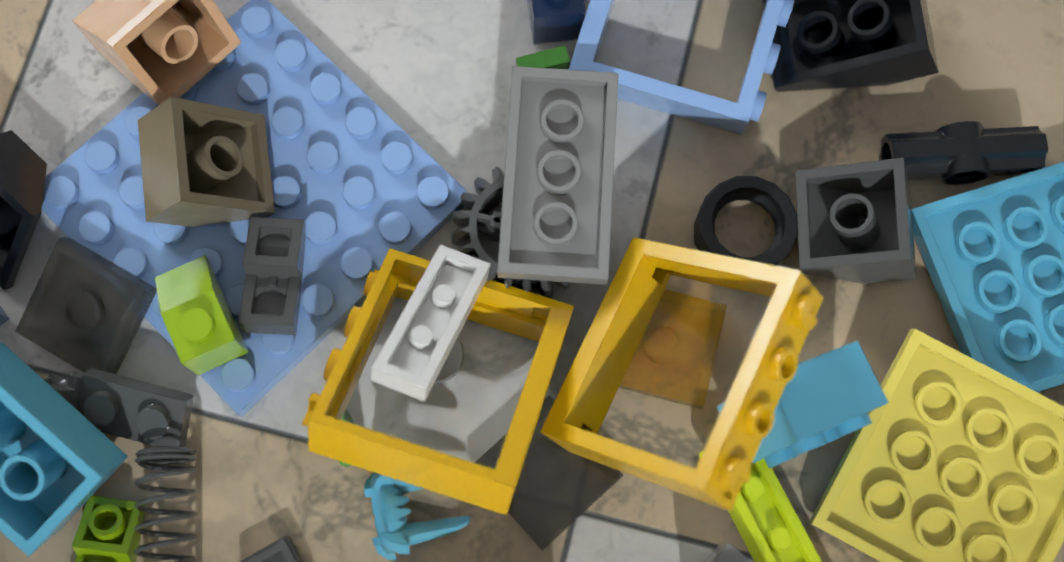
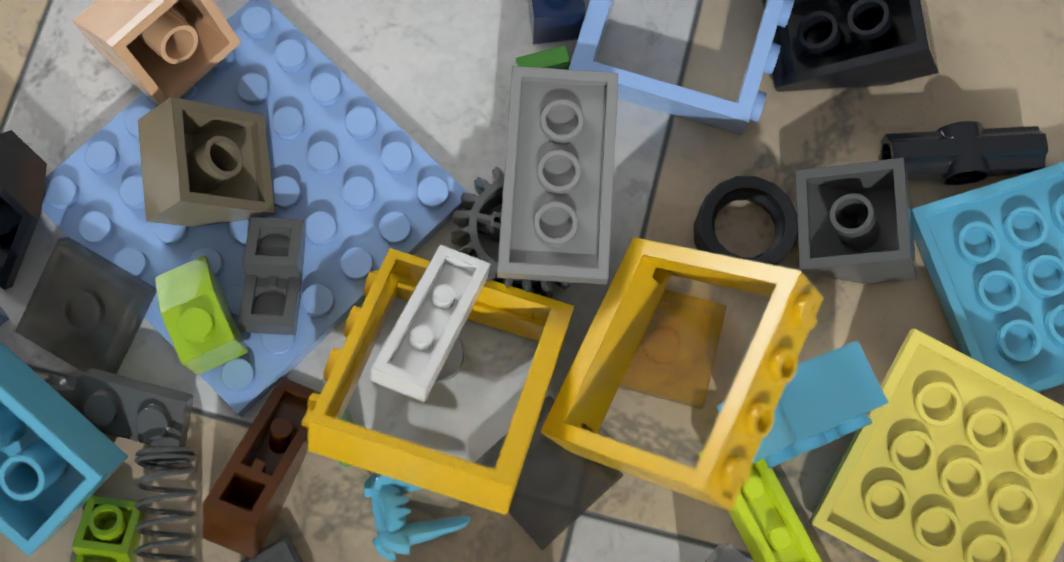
(259, 473): none -> reddish brown slope

